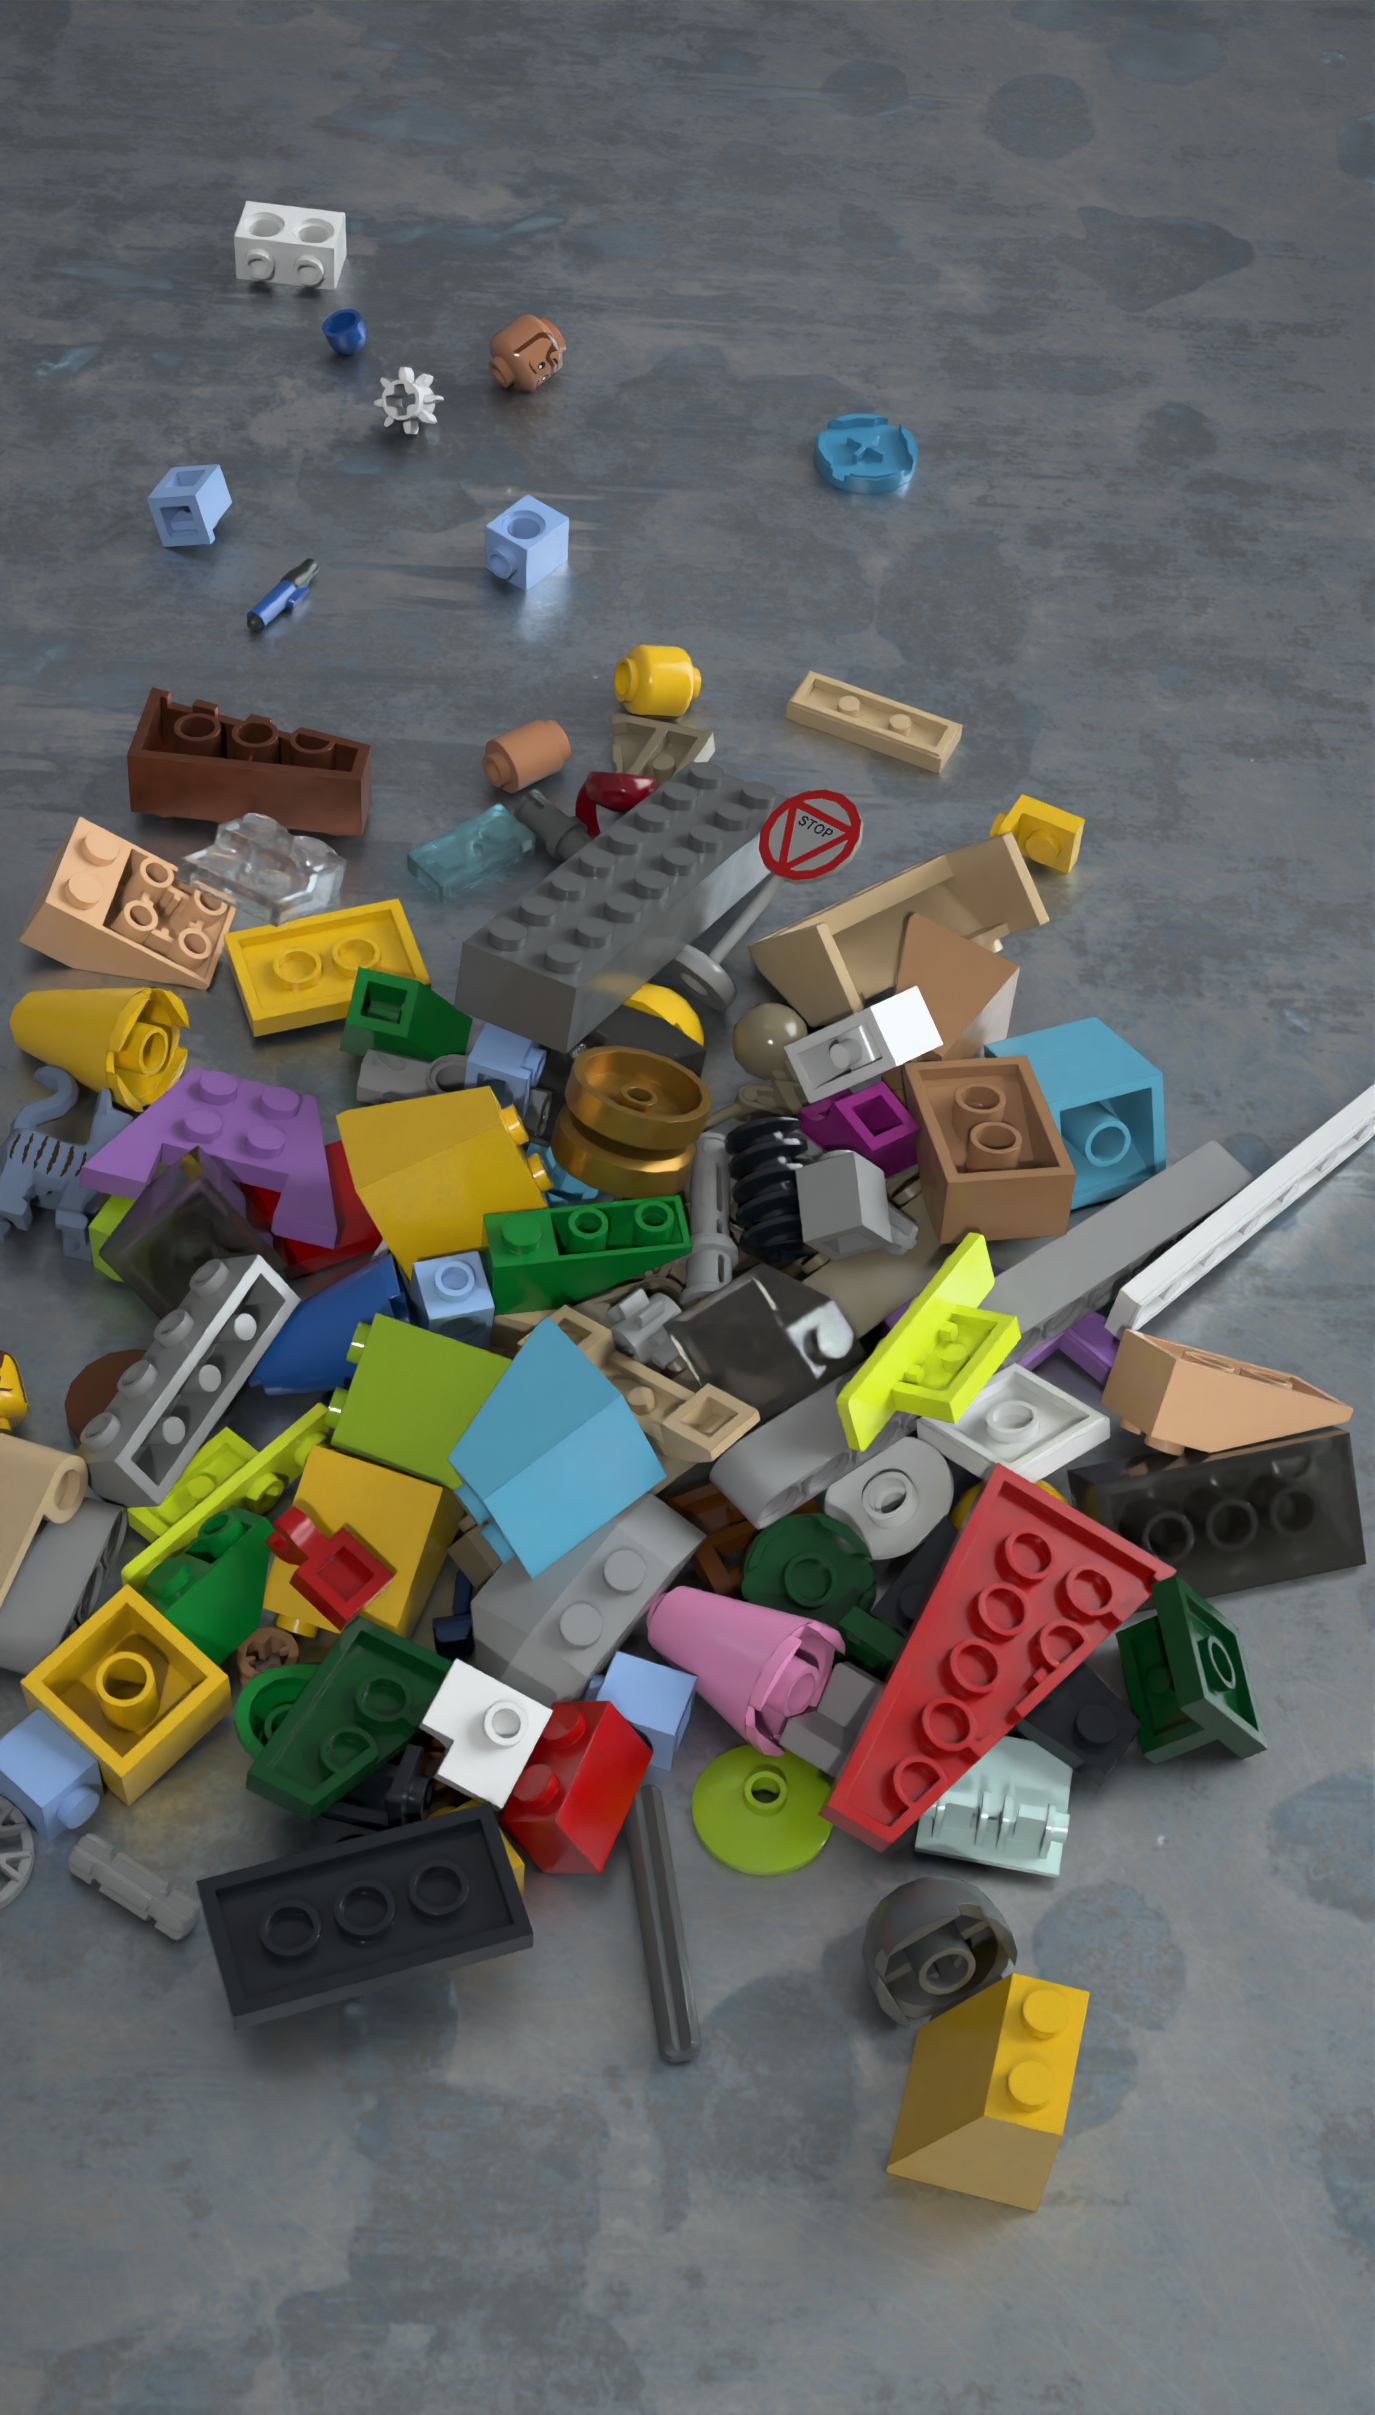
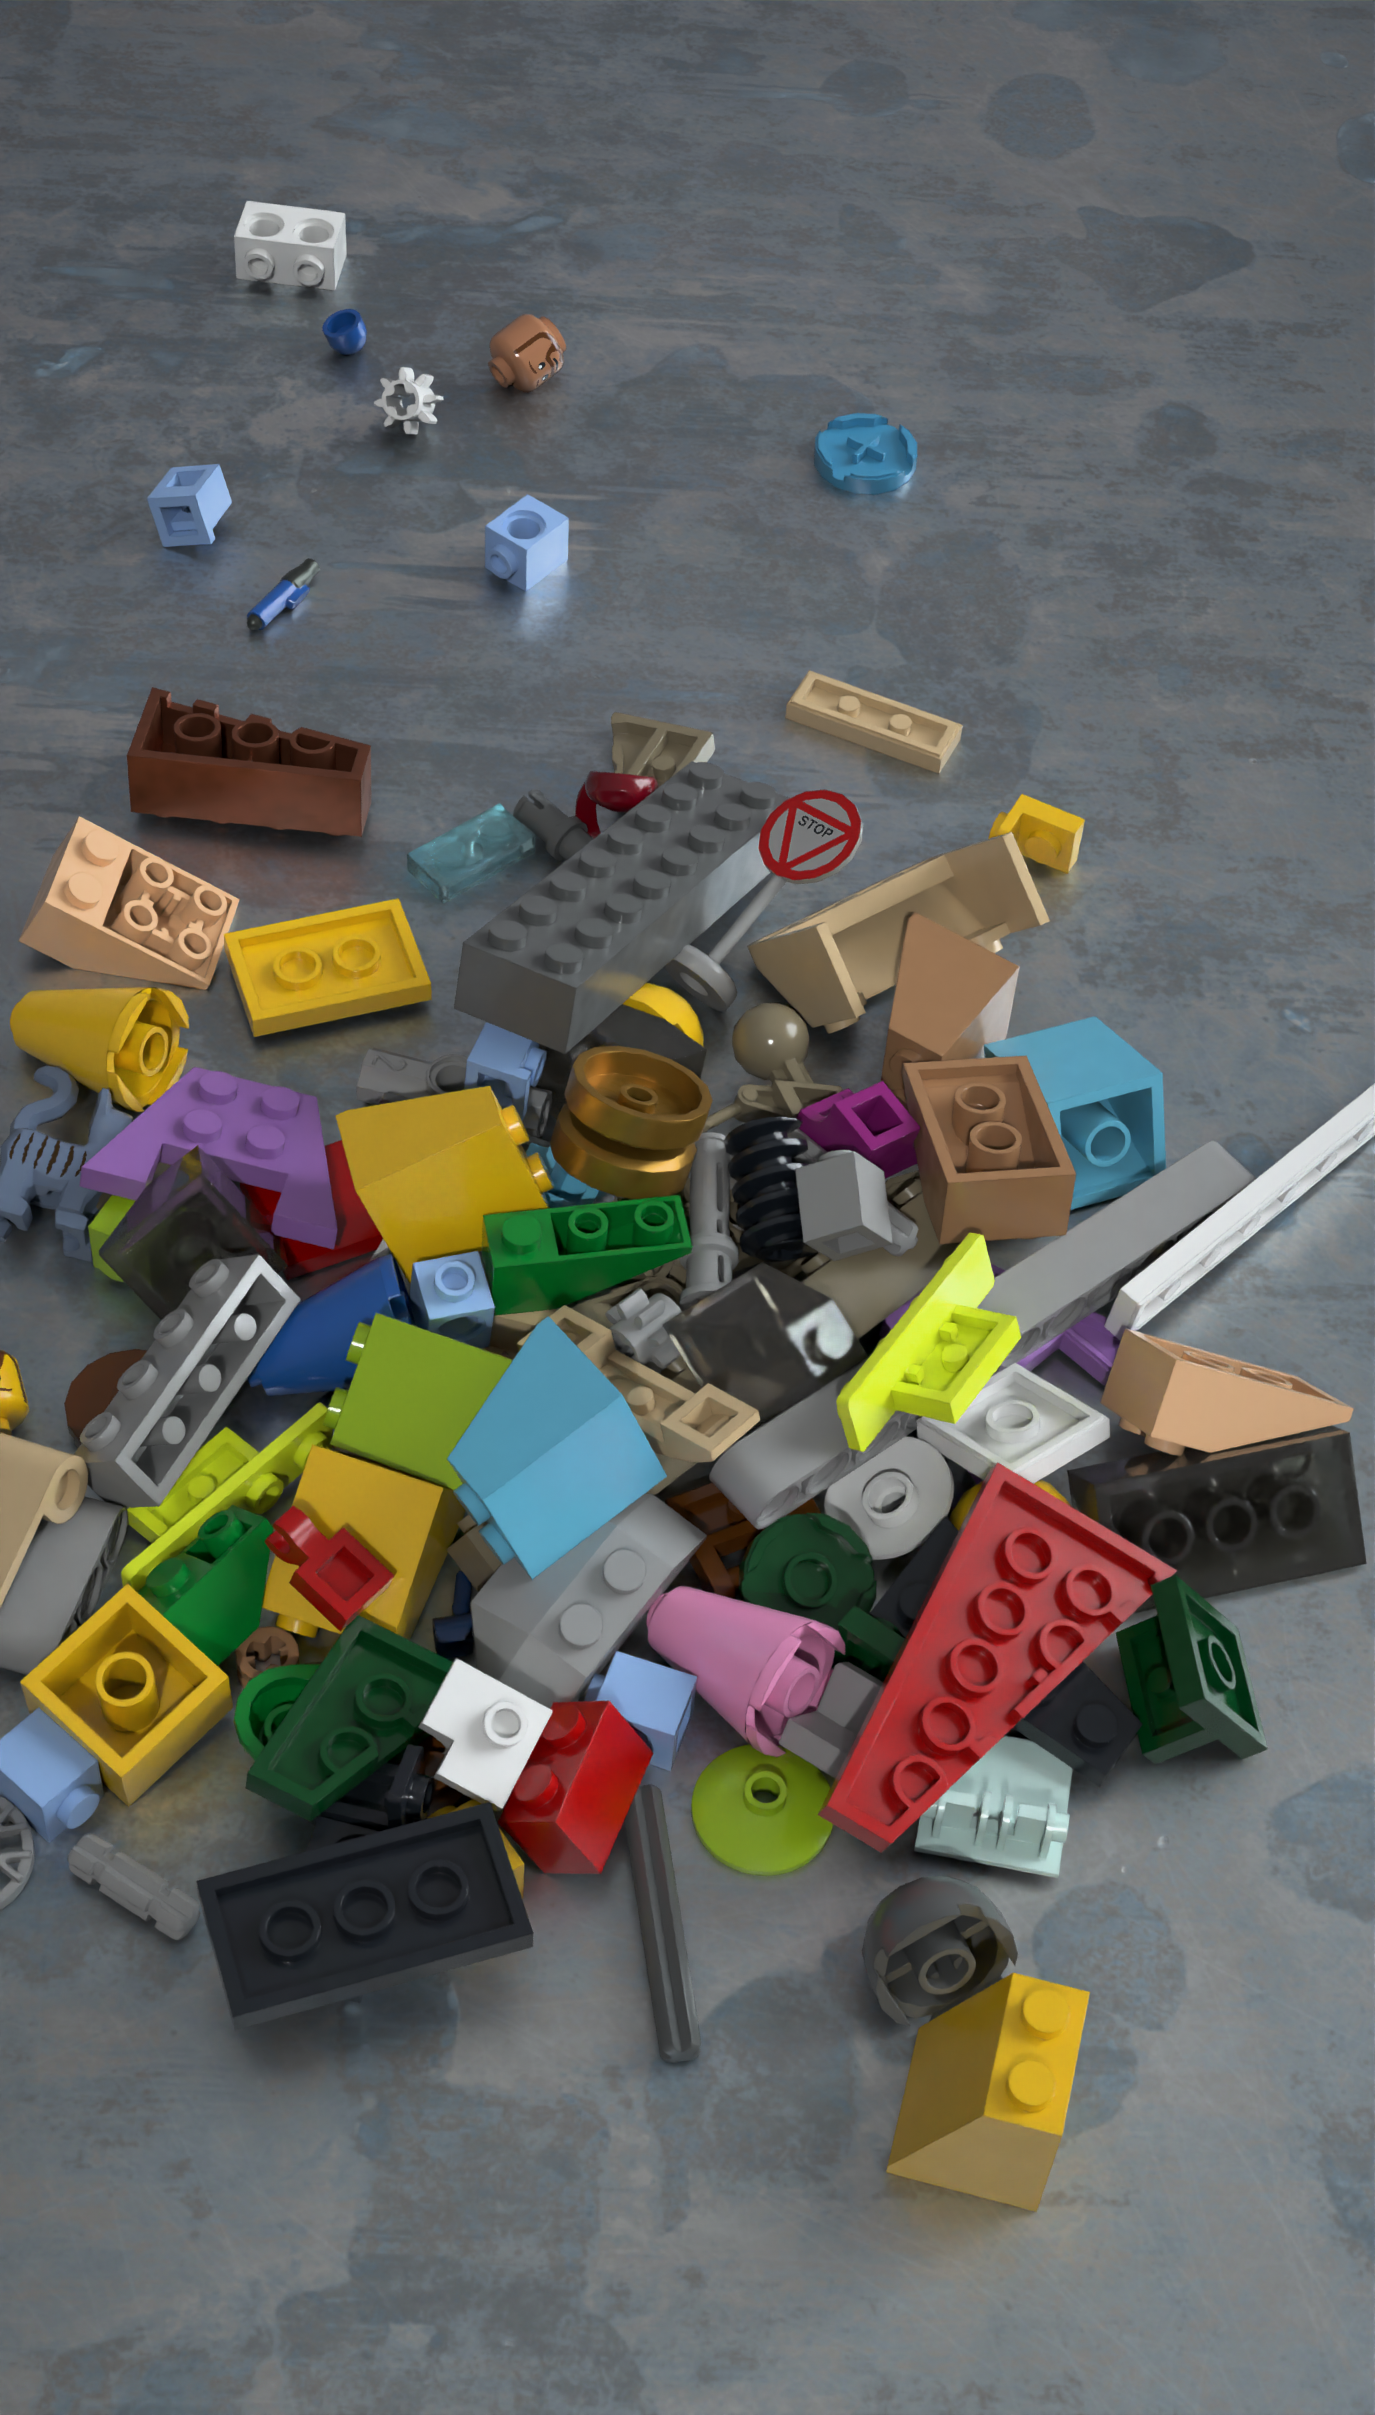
(265, 870): clear plate -> none
(402, 1019): green slope -> none
(526, 755): nougat brick -> none
(656, 681): yellow head -> none
(863, 1045): white brick -> none

